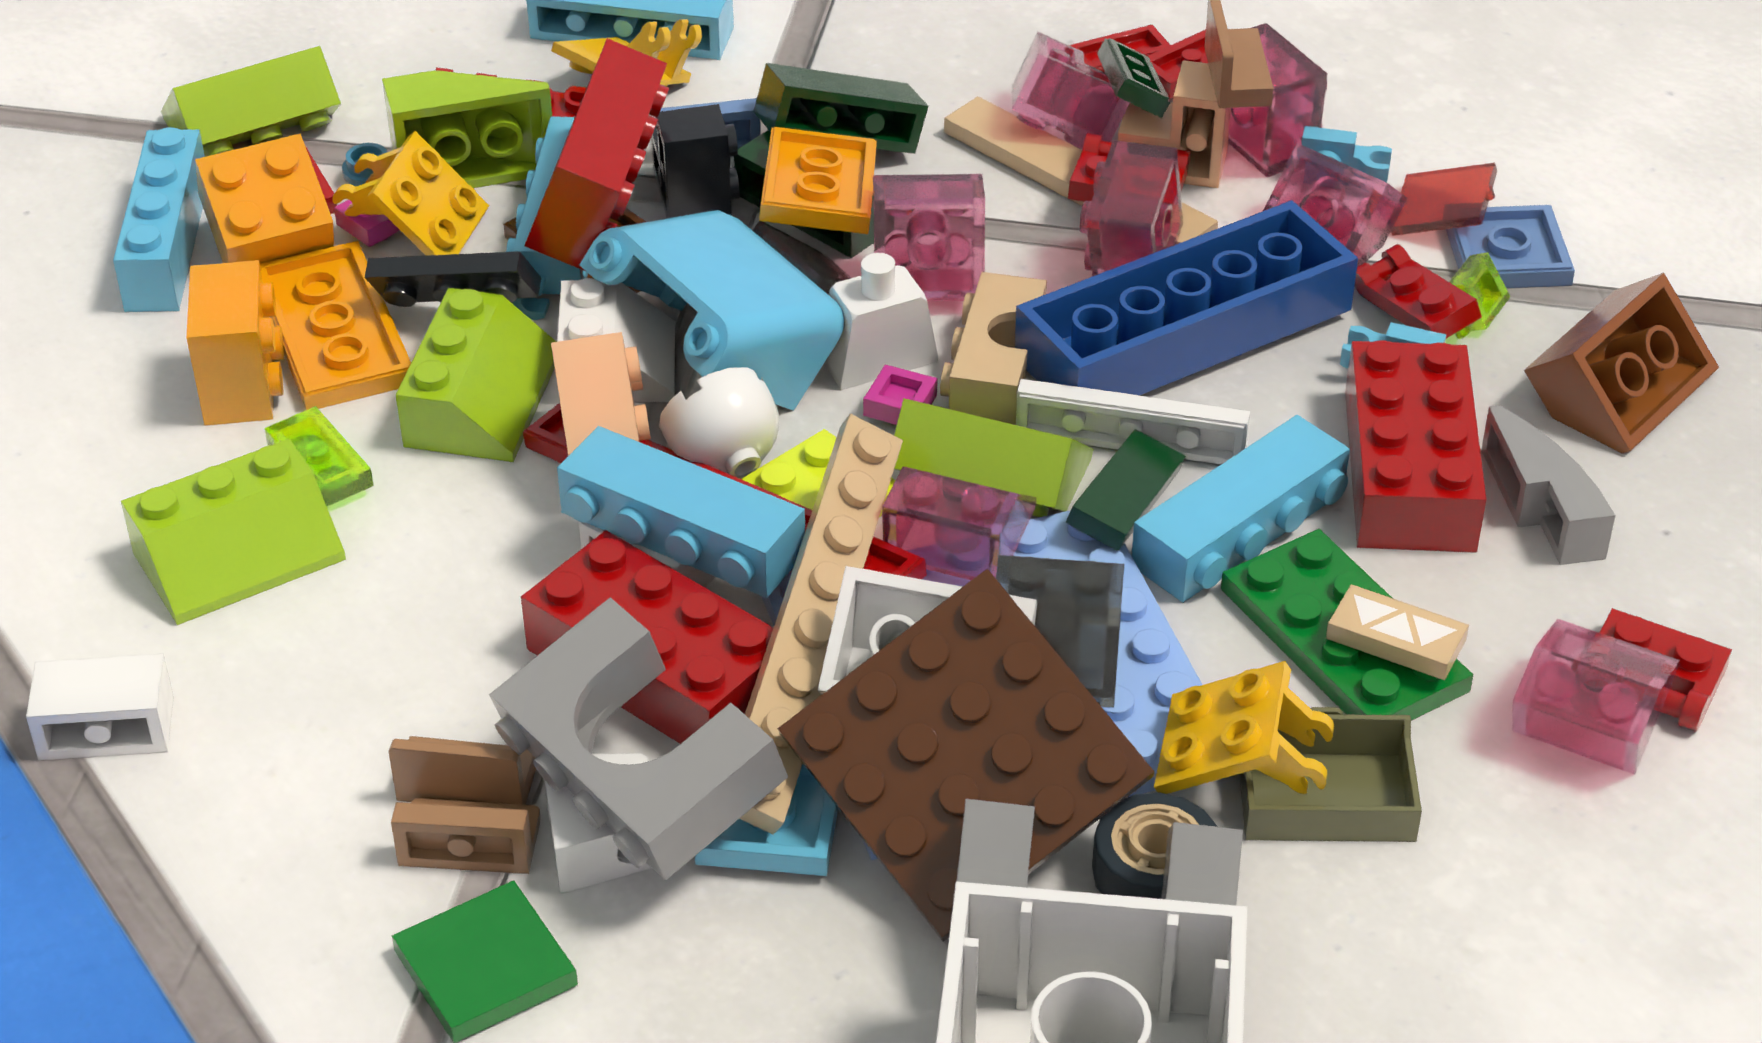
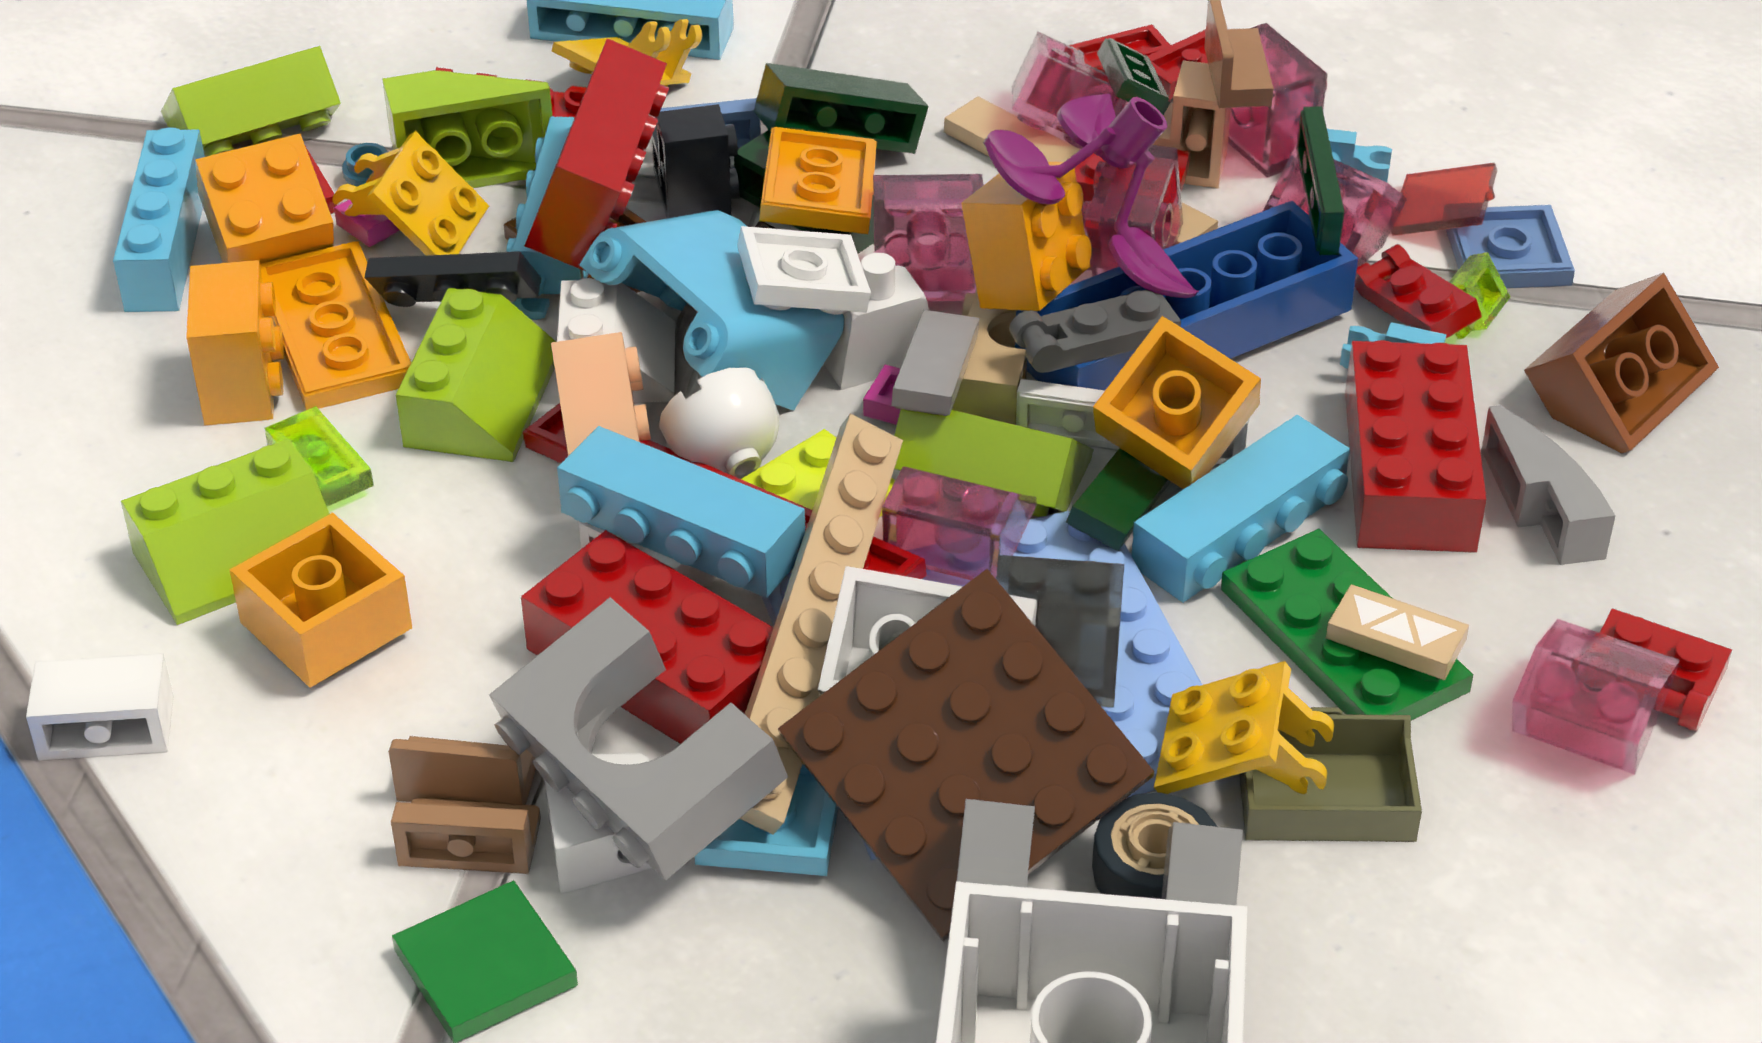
(321, 599): none -> light orange brick
(803, 270): none -> white plate
(935, 363): none -> light grey tile
(1025, 248): none -> light orange brick
(1089, 330): none -> dark grey plate
(1118, 142): none -> magenta plant
(1177, 404): none -> light orange brick
(1320, 181): none -> dark green tile

